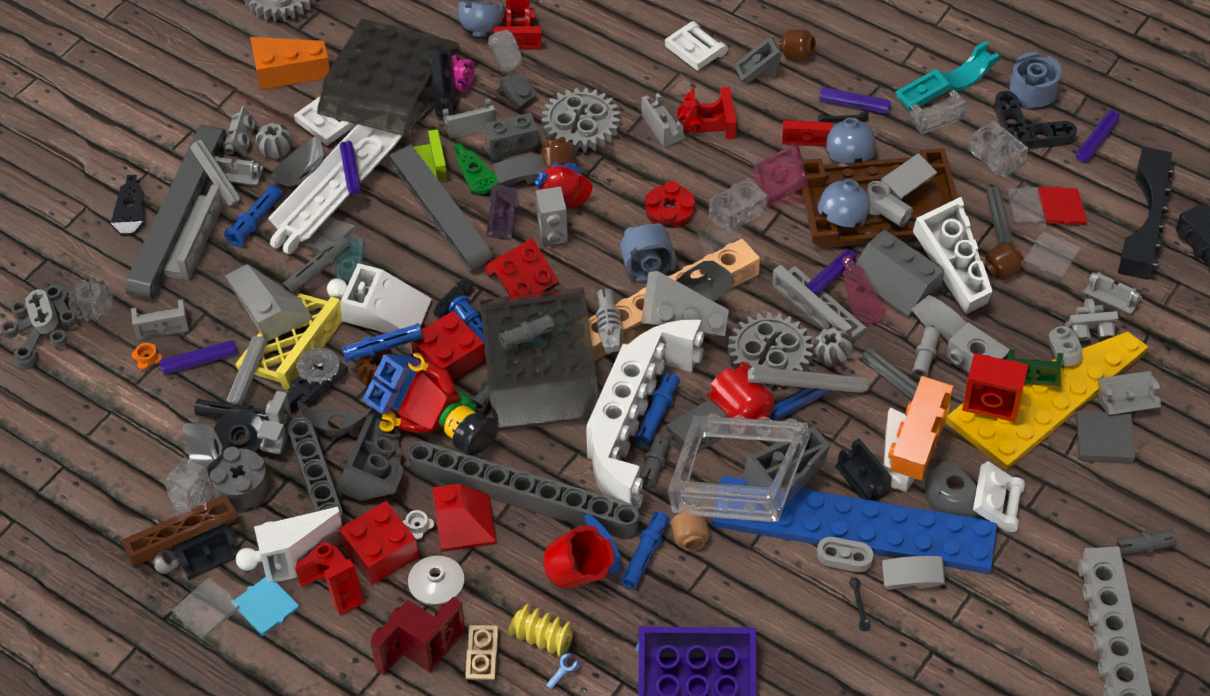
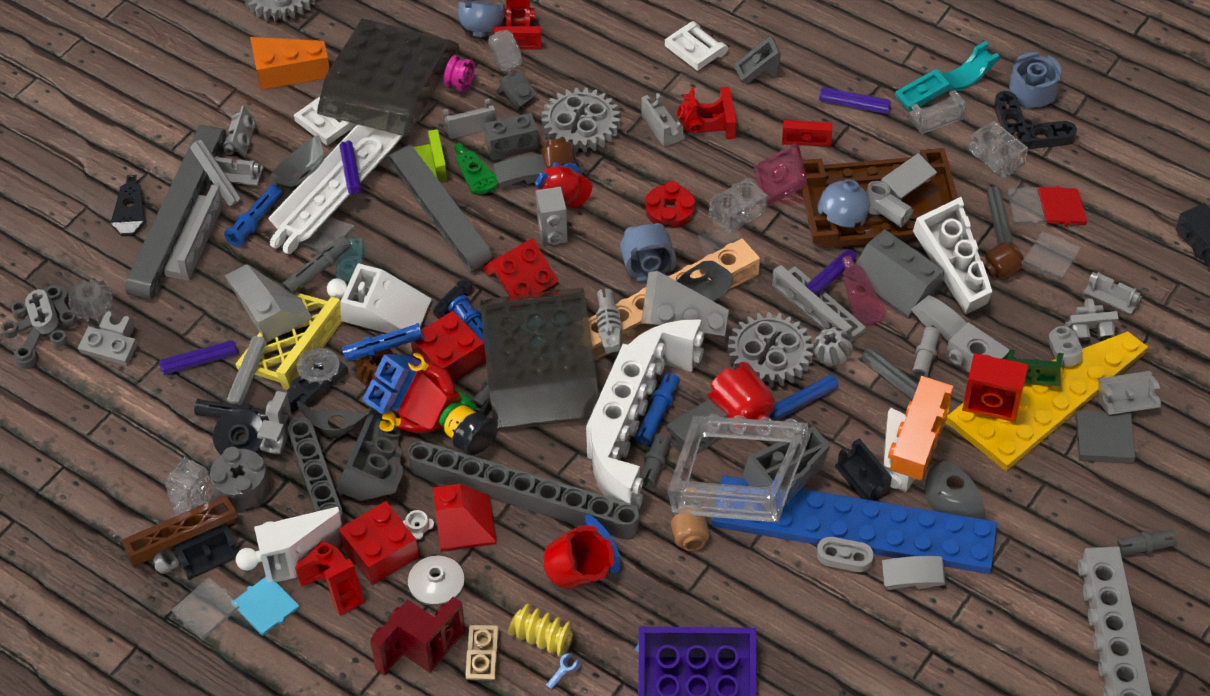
(111, 341): none -> light grey plate
(146, 355): orange plate -> none
(160, 322): light grey hinge -> none
(201, 444): dark grey piece -> none
(273, 140): light grey piece -> none
(442, 80): black hinge -> none
(503, 211): clear purple slope -> none
(526, 332): dark grey pin -> none
(649, 542): blue pin -> none
(797, 45): reddish brown head -> none
(807, 379): light grey axle -> none
(851, 141): sand blue cylinder -> none
(863, 116): black hinge -> none
(864, 624): black hinge -> none
(991, 496): white plate -> none
(1097, 136): dark purple axle -> none
(1139, 248): black arch -> none

